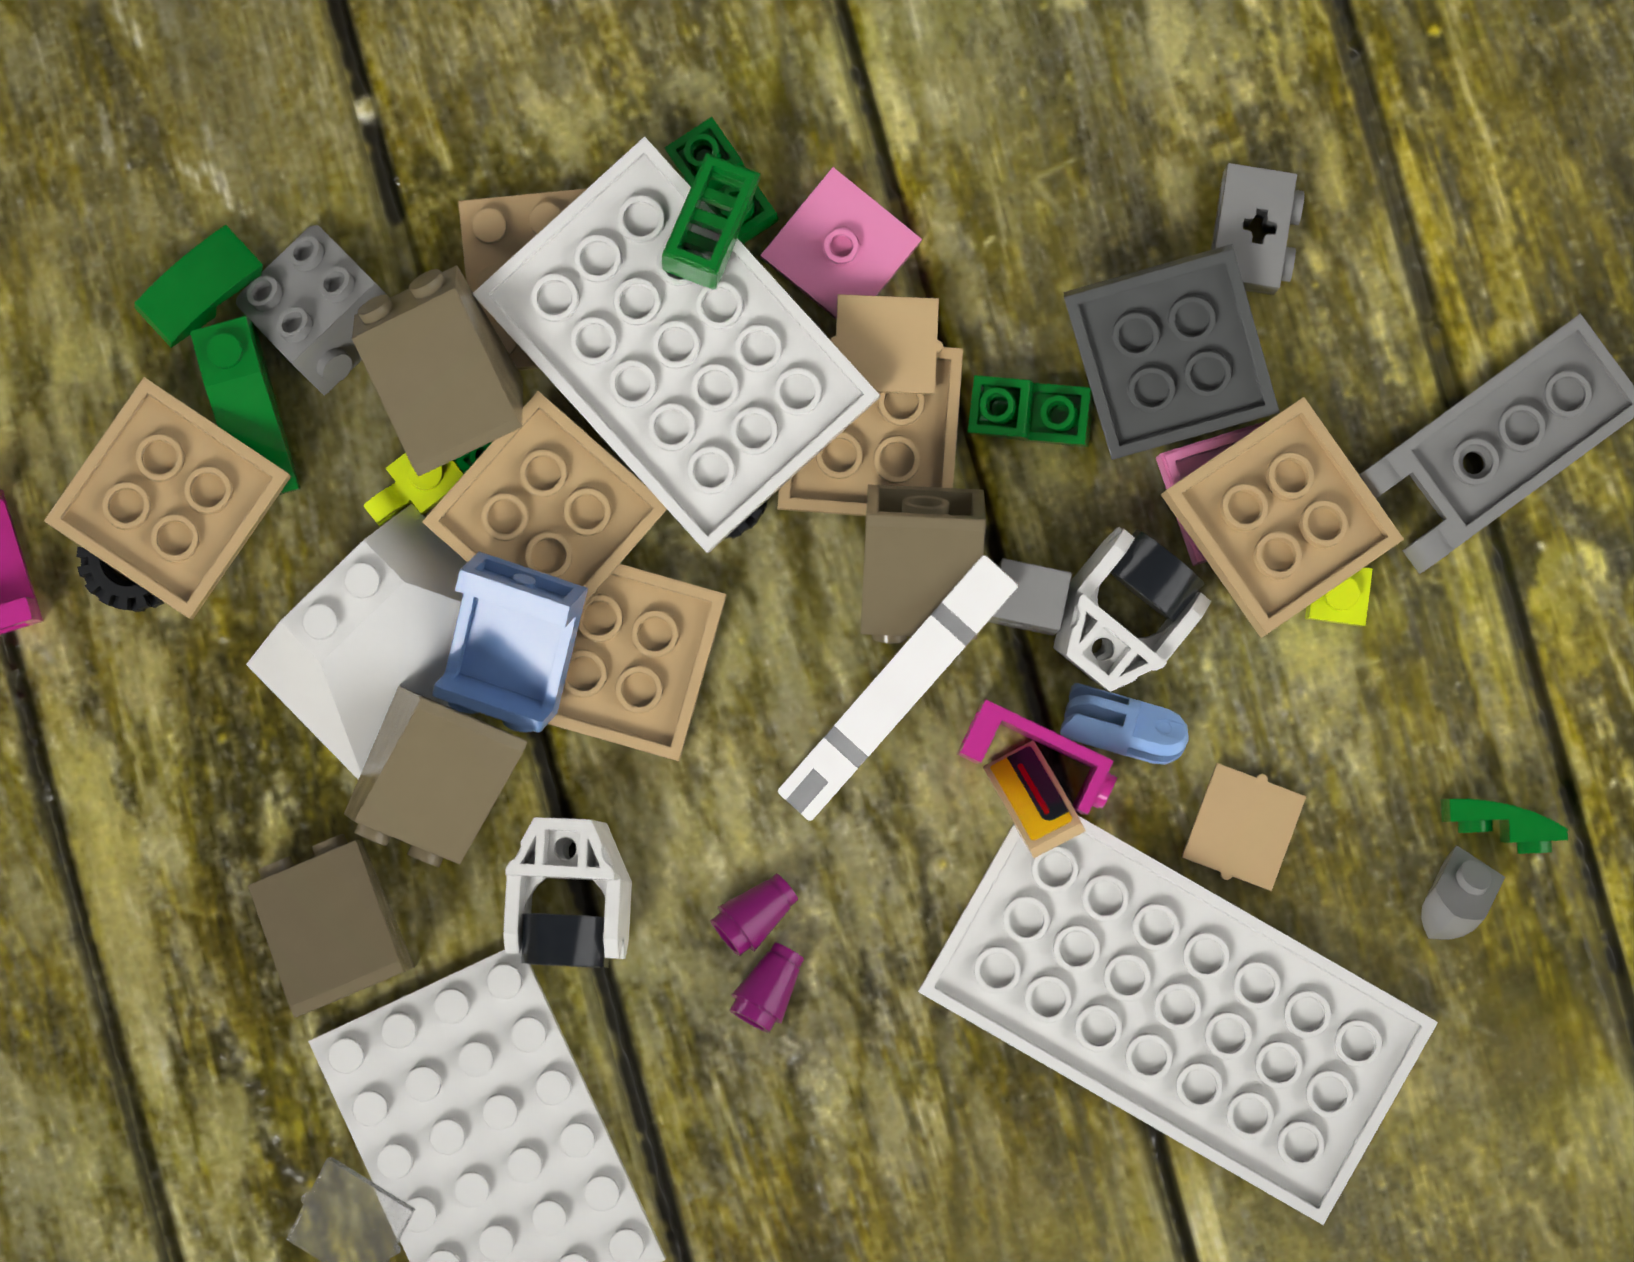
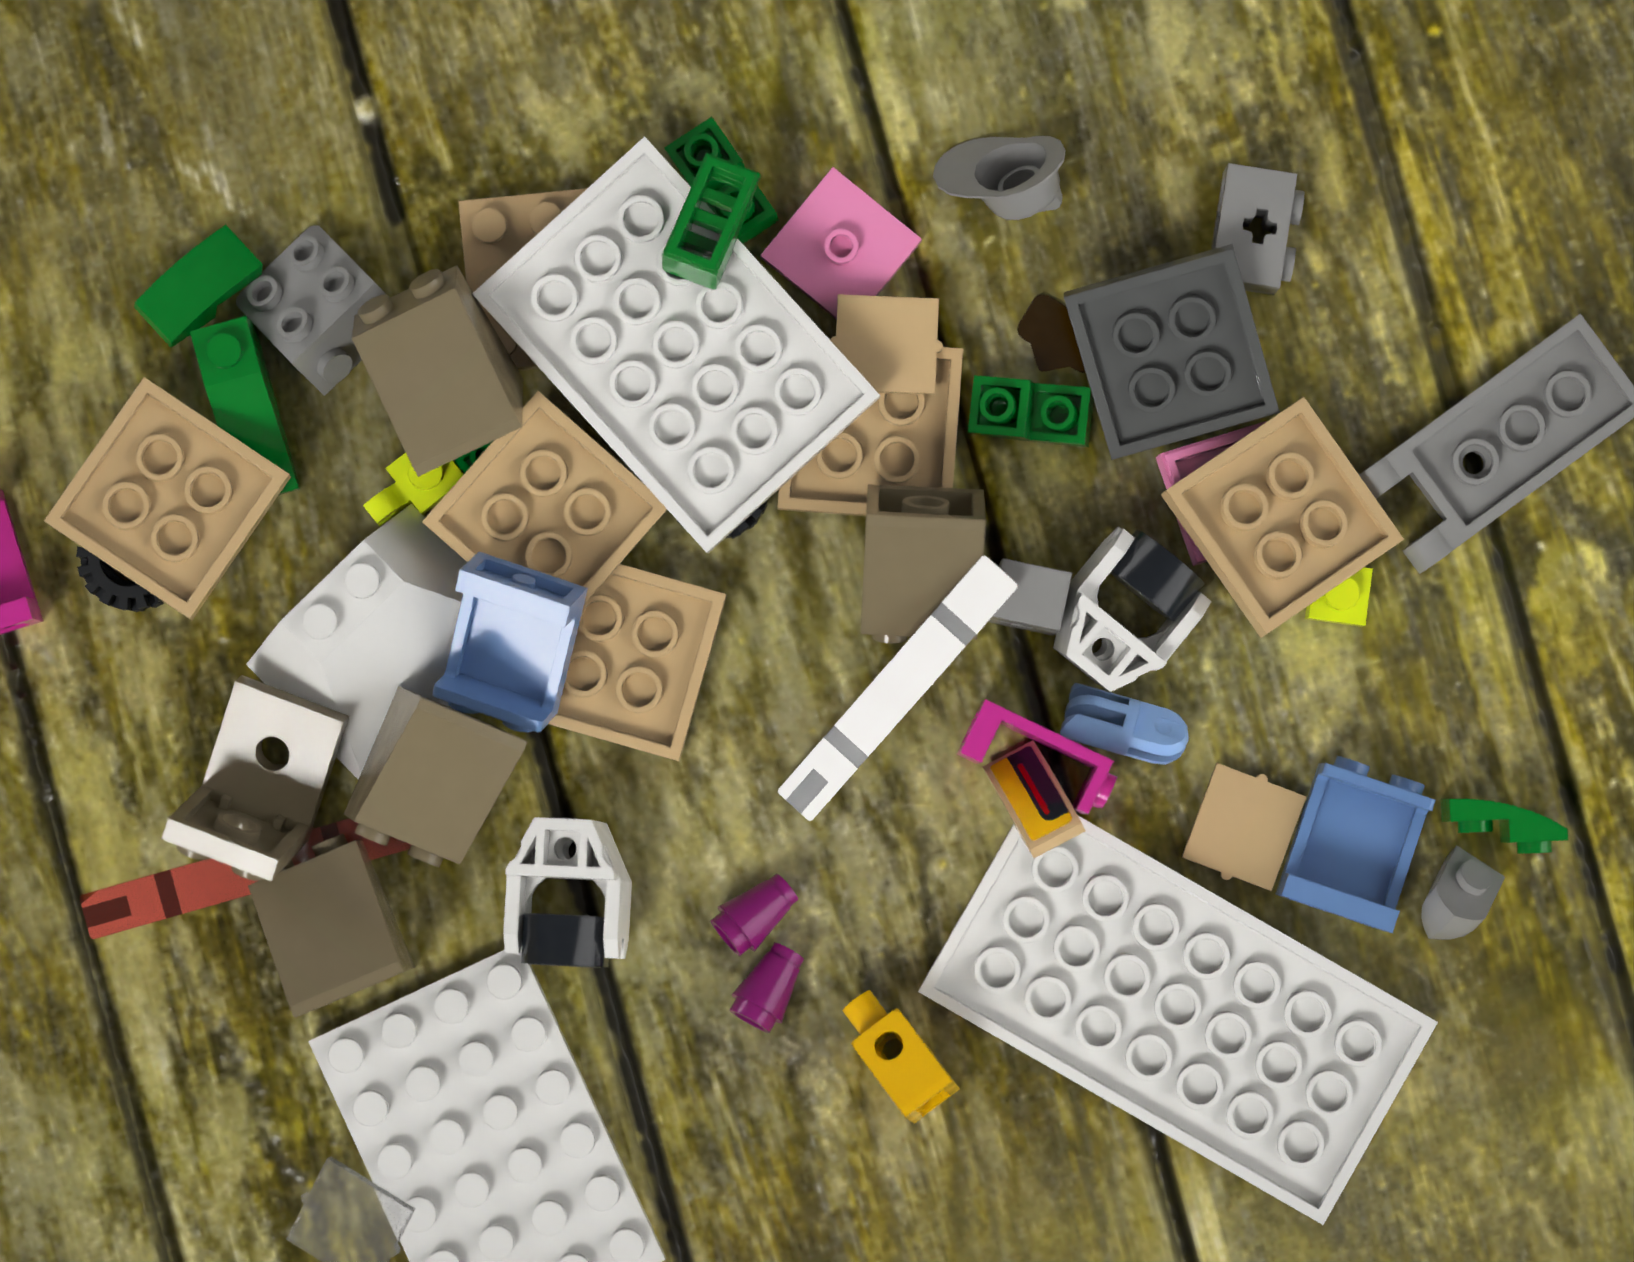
(196, 886): none -> clear red sticker
(251, 808): none -> dark tan bracket
(913, 1078): none -> yellow torso
(1006, 172): none -> light grey piece
(1051, 335): none -> dark brown sticker
(1355, 843): none -> medium blue panel

